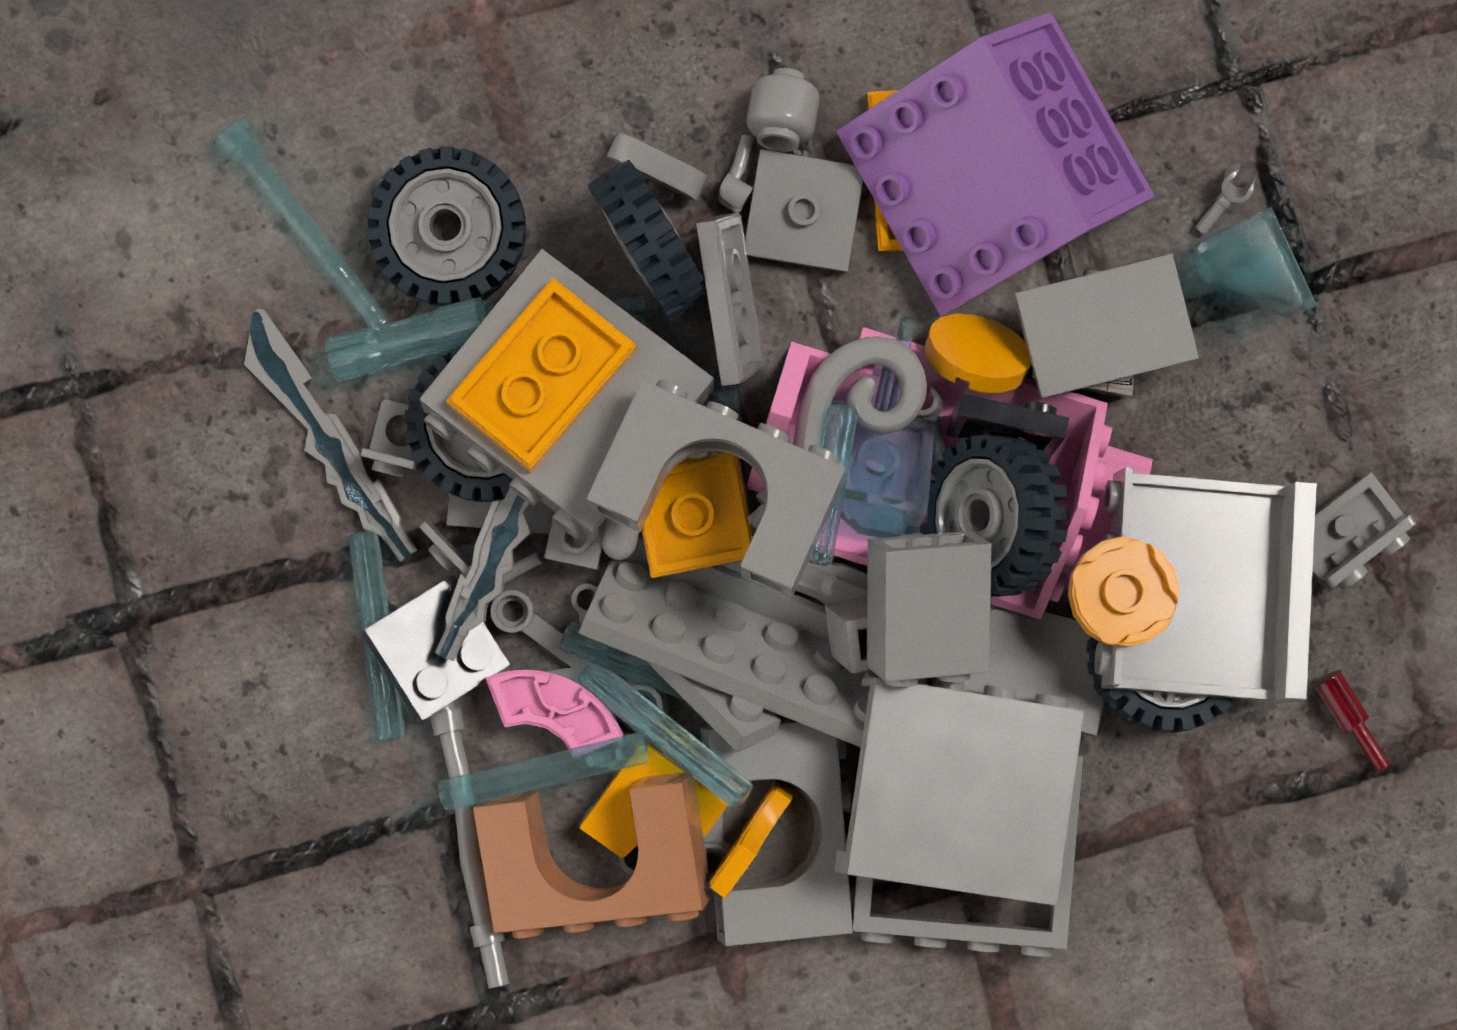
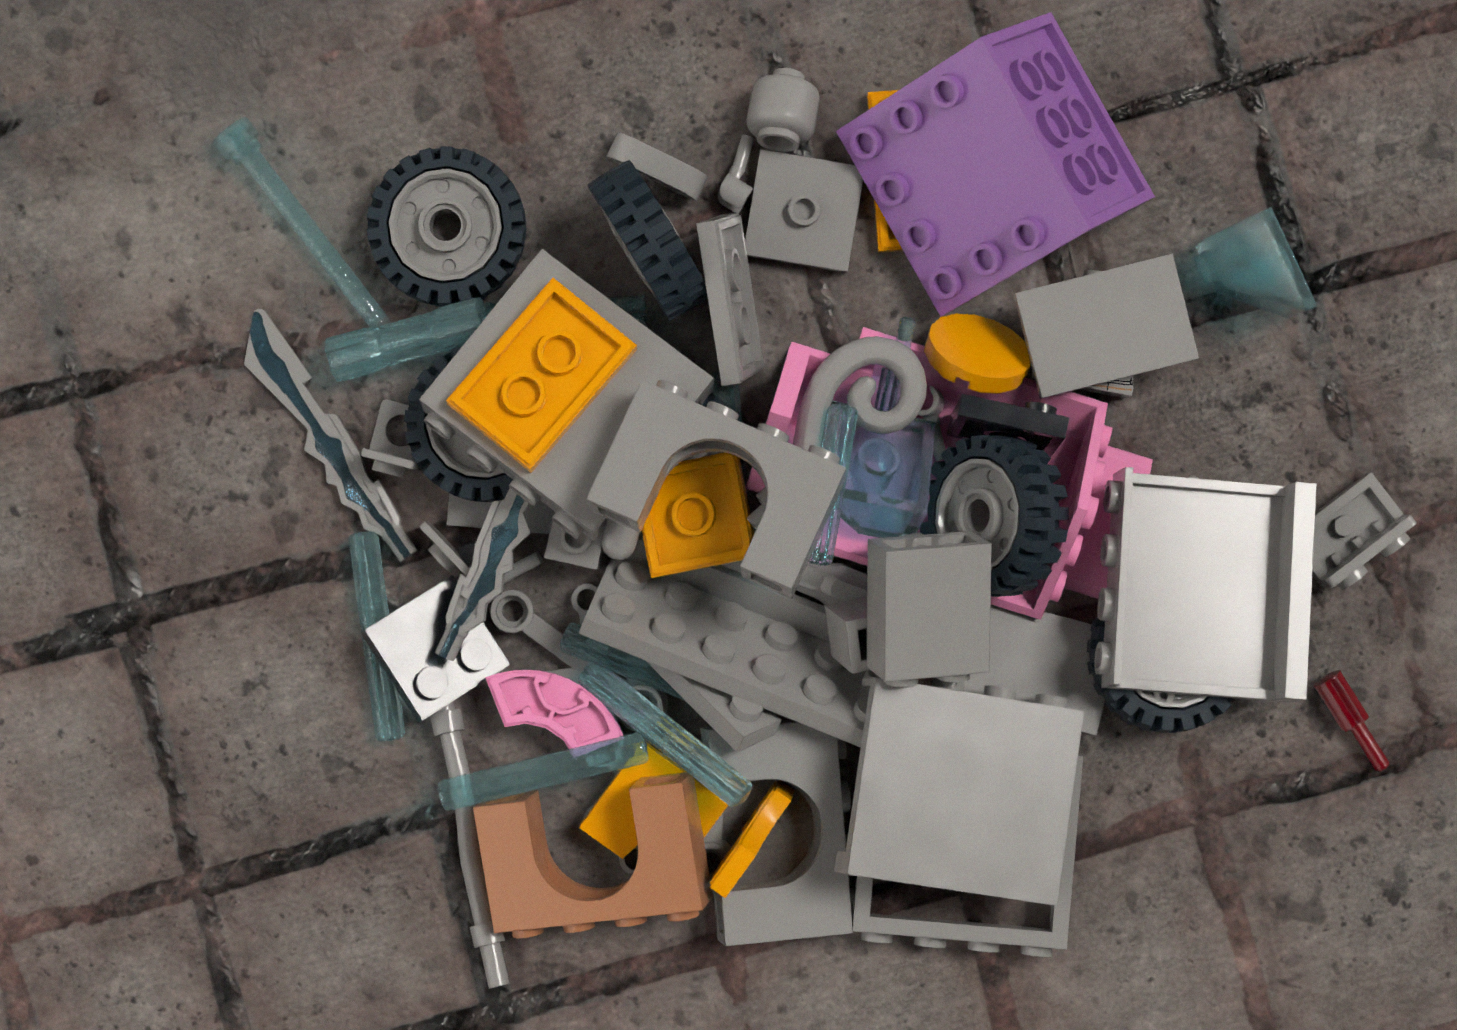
(1123, 592): light orange tile -> none
(1226, 198): light grey hand -> none

